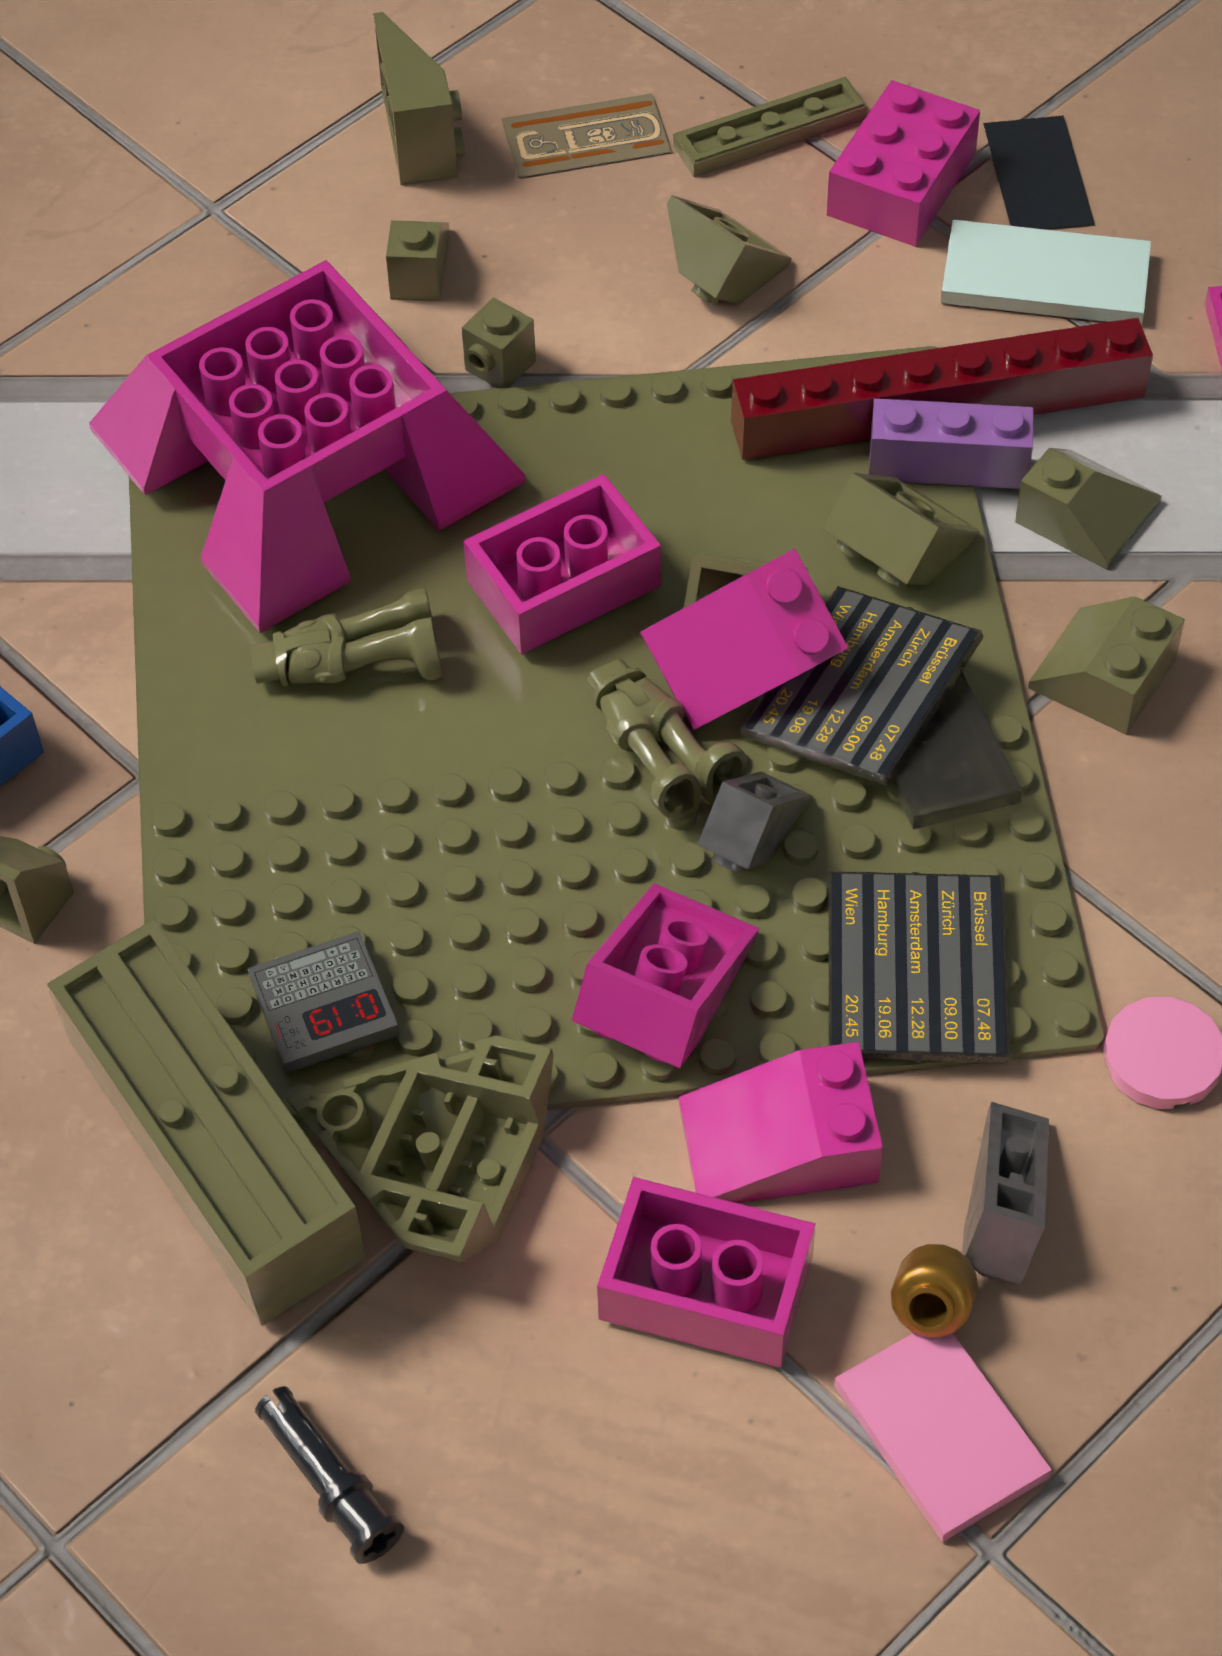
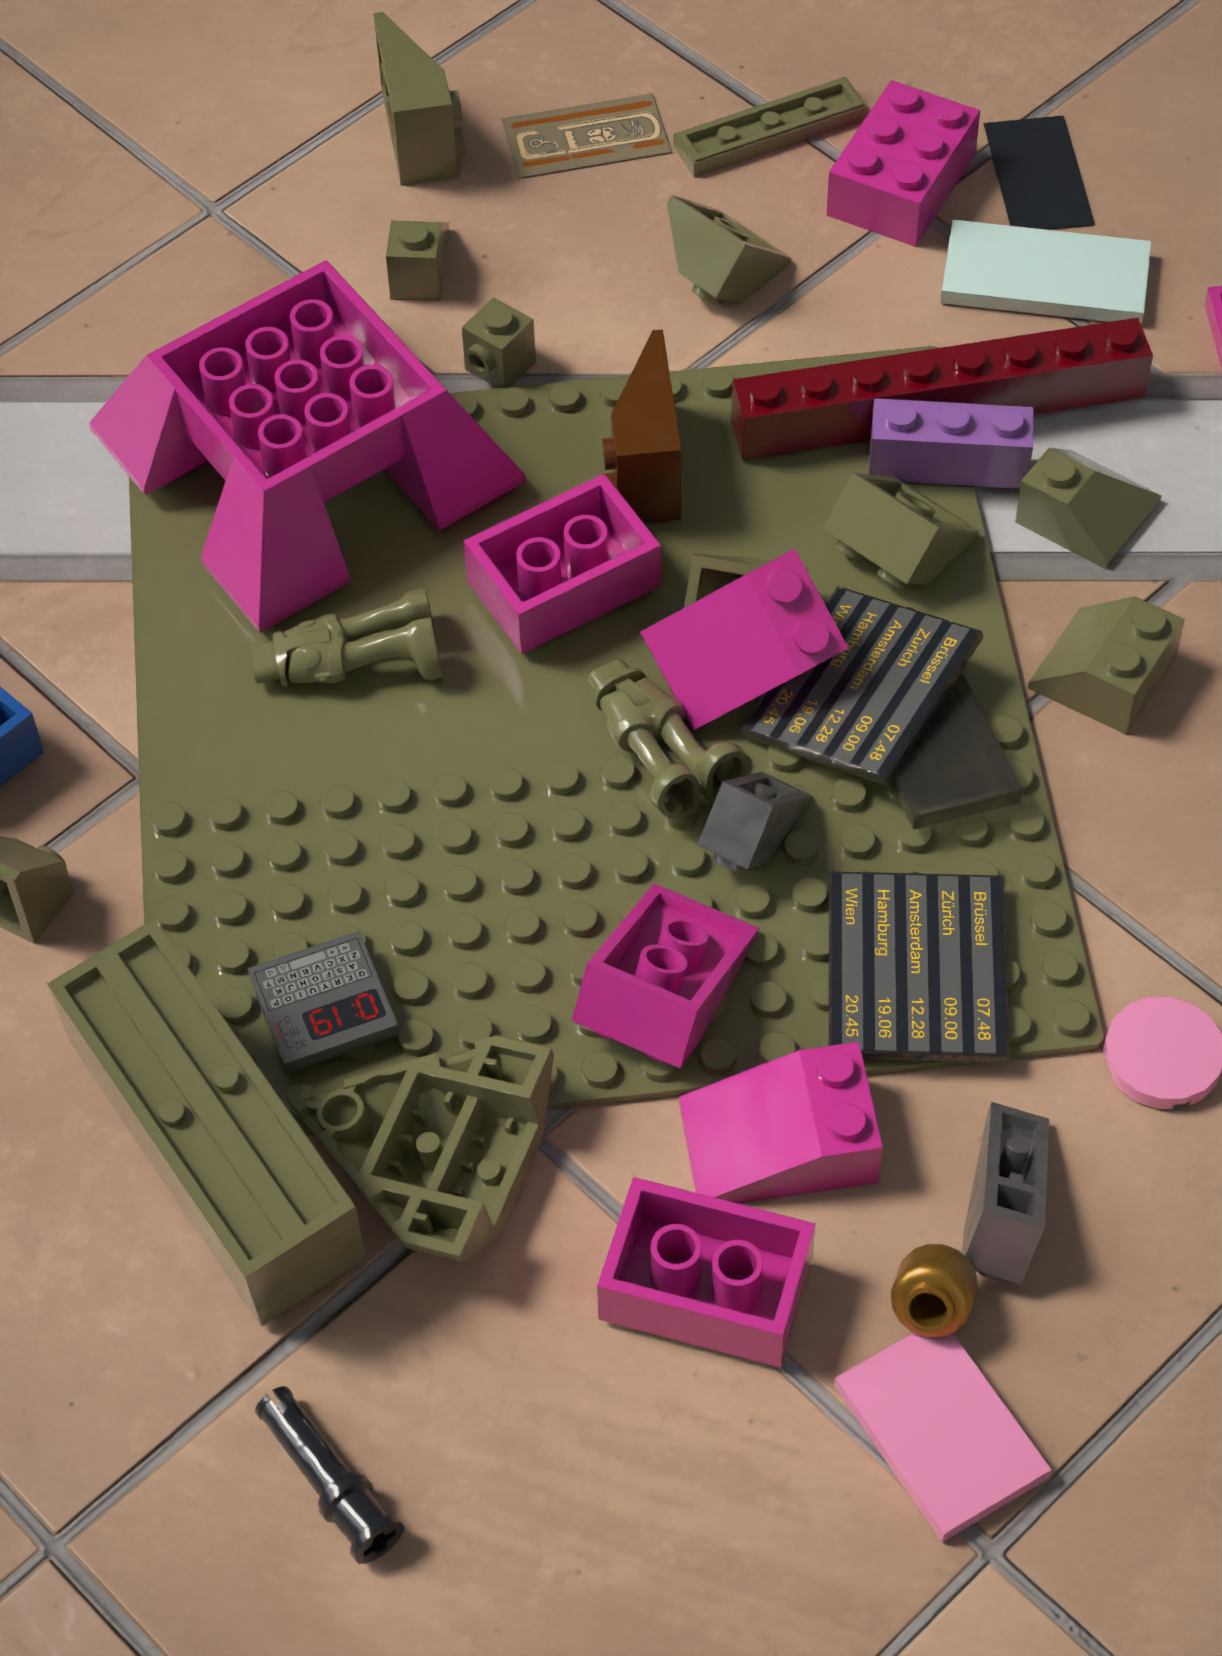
(646, 439): none -> reddish brown slope

